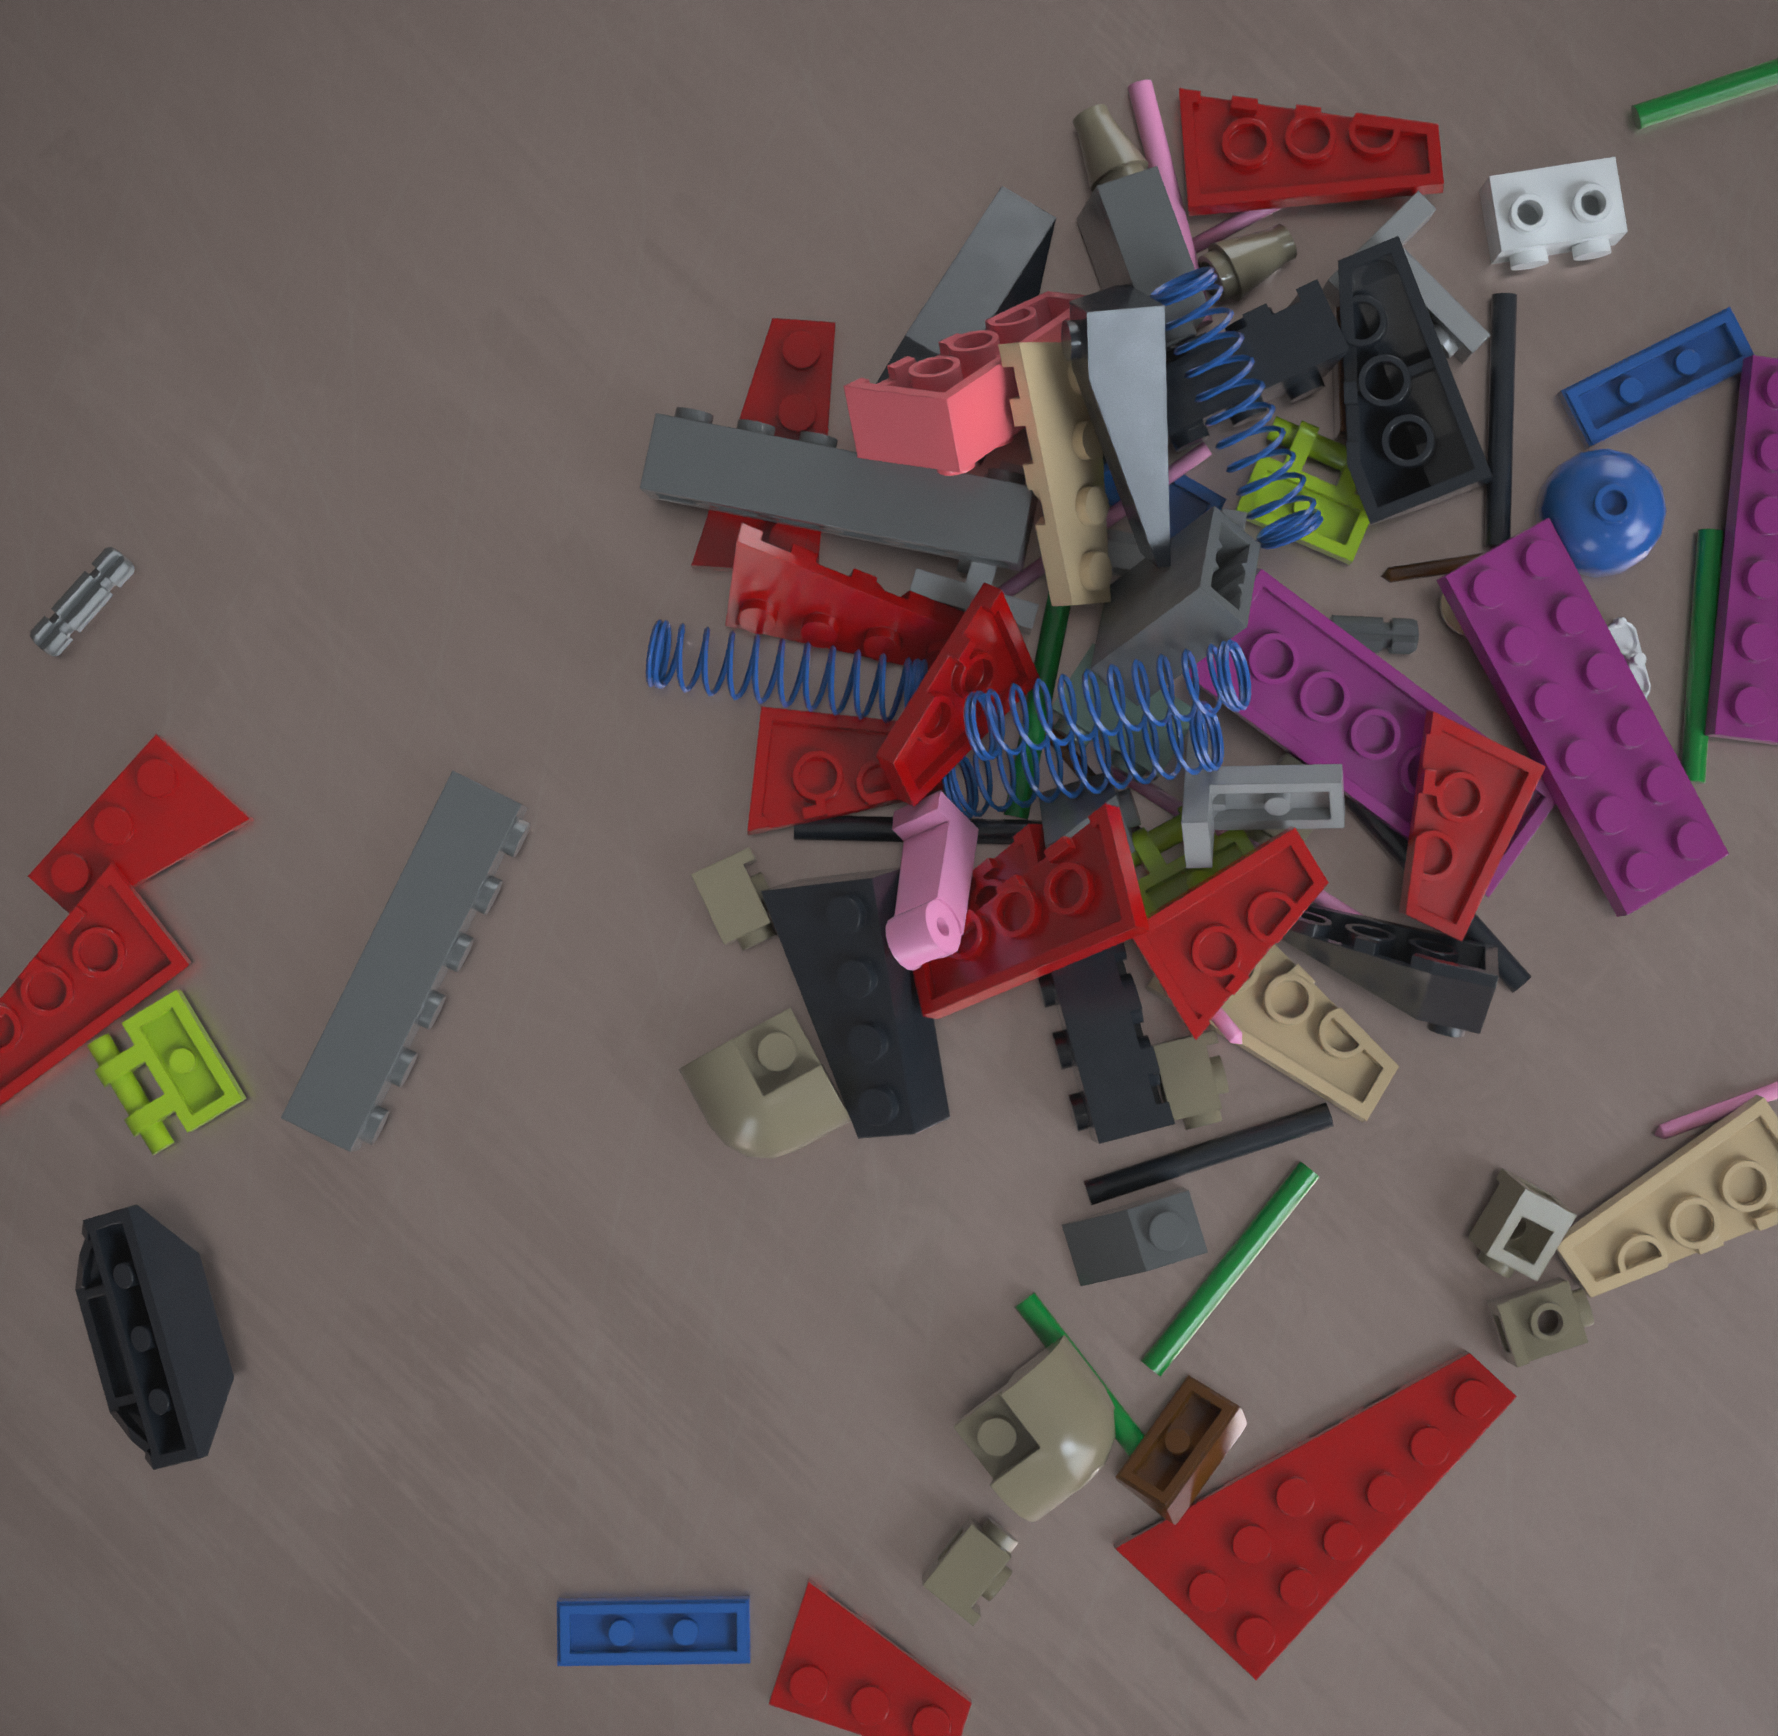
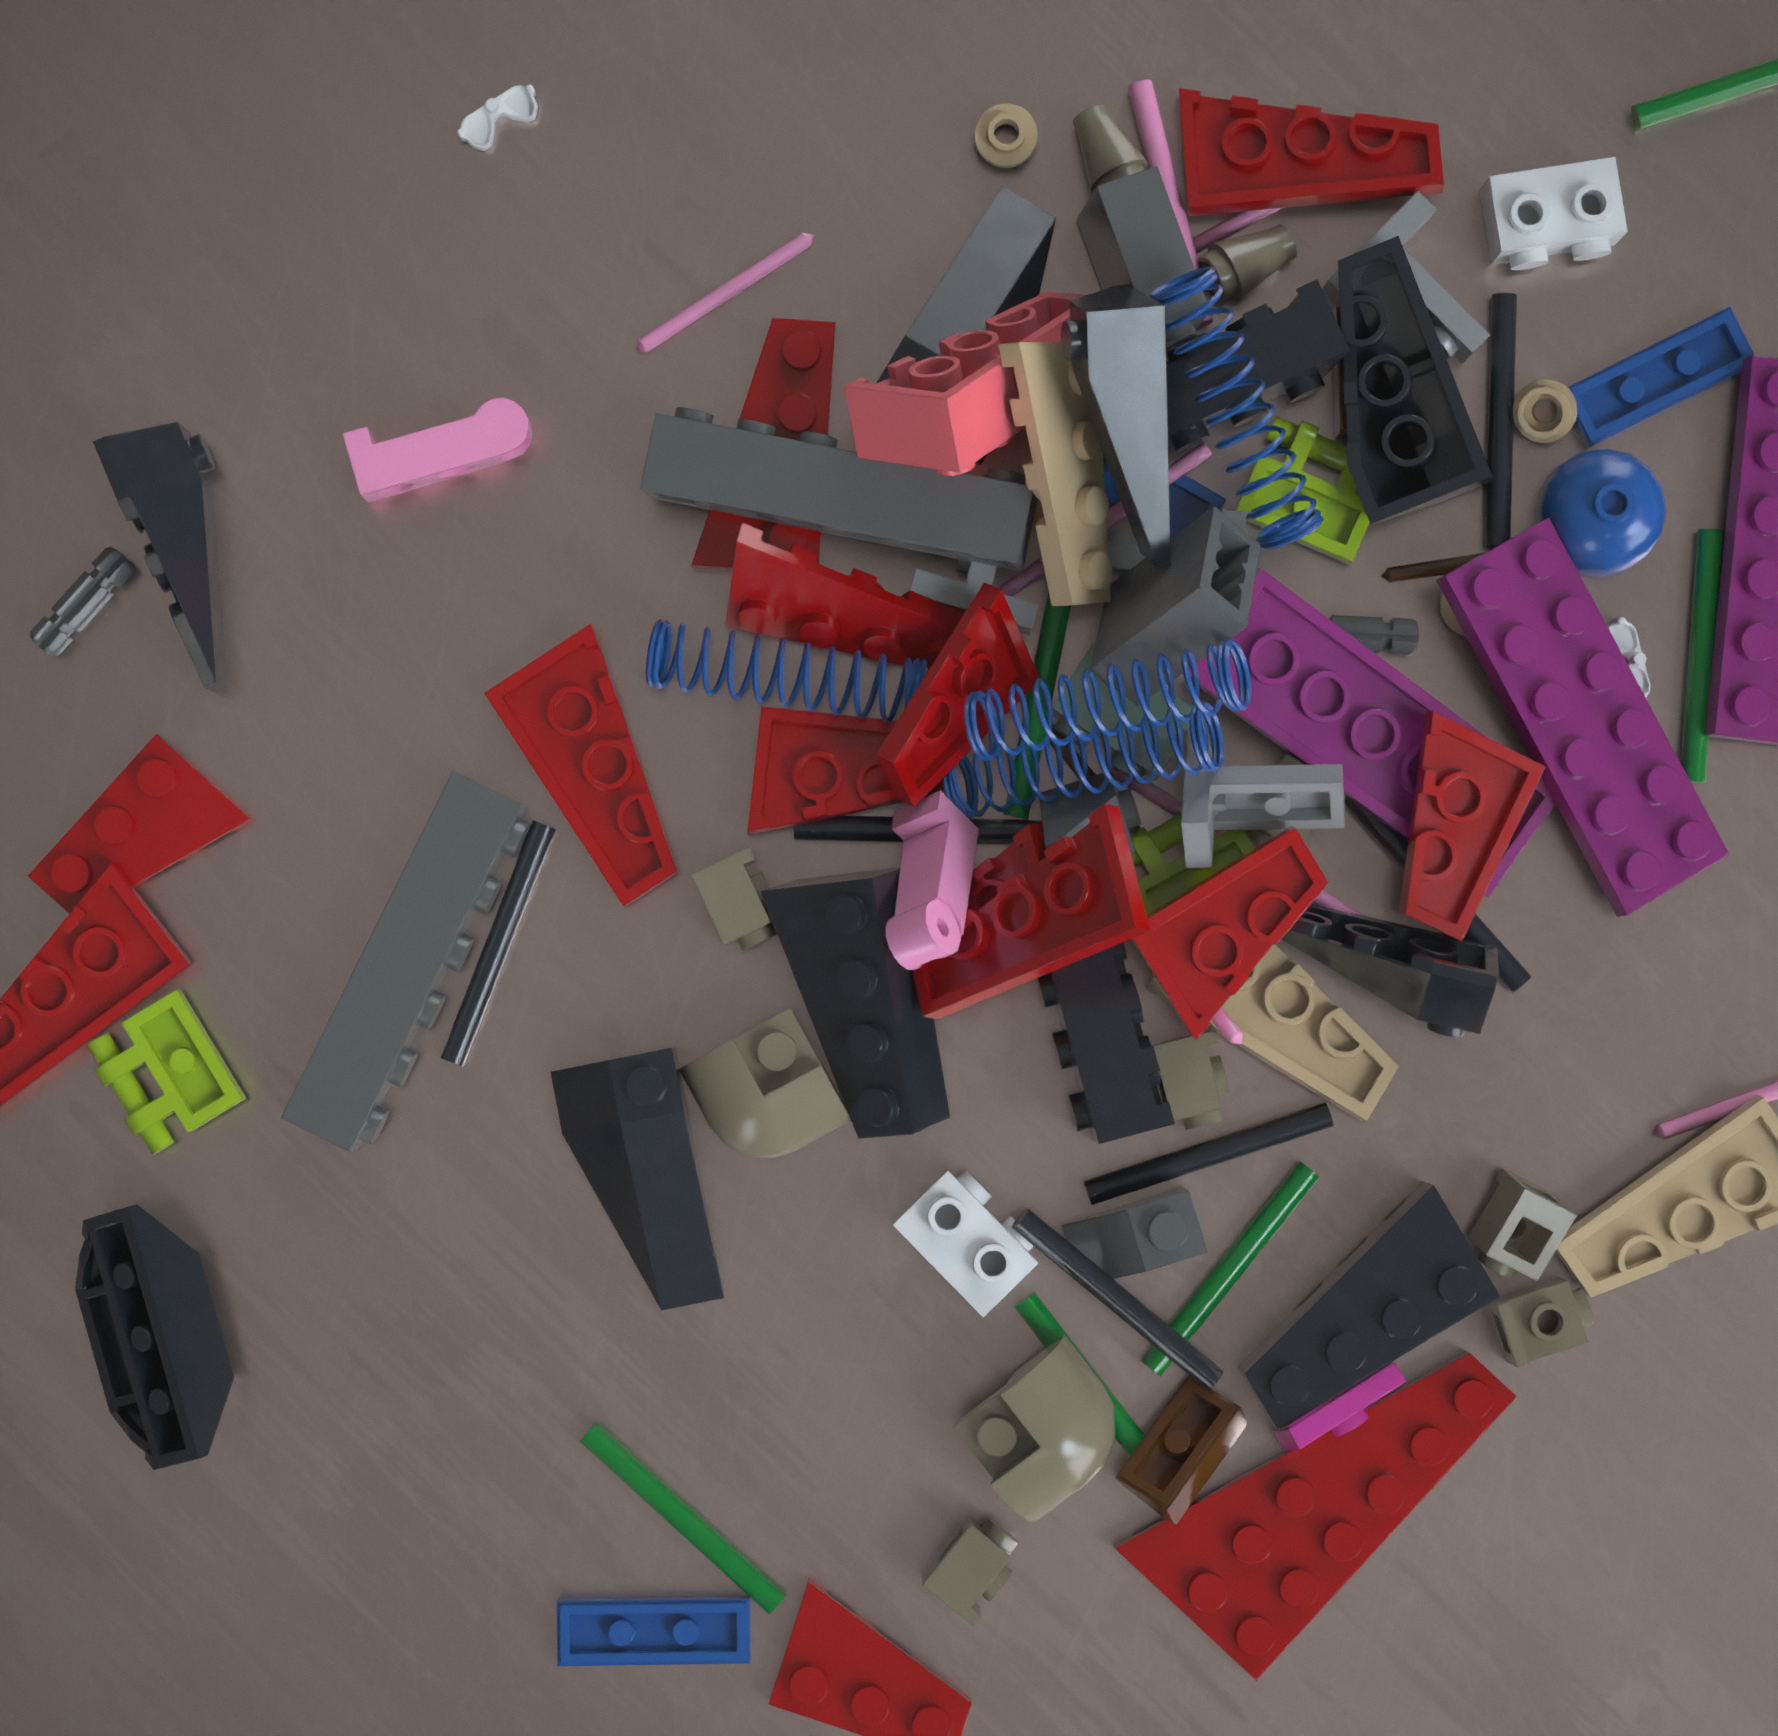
(168, 495): none -> black wedge
(490, 437): none -> bright pink leg
(498, 943): none -> black bar
(515, 103): none -> white piece
(583, 752): none -> red wing
(640, 1156): none -> black wedge
(683, 1518): none -> green bar
(725, 292): none -> bright pink axle
(966, 1240): none -> white brick
(1002, 154): none -> tan plate
(1117, 1299): none -> black bar
(1342, 1411): none -> dark pink plate
(1380, 1304): none -> black wedge
(1539, 430): none -> tan plate

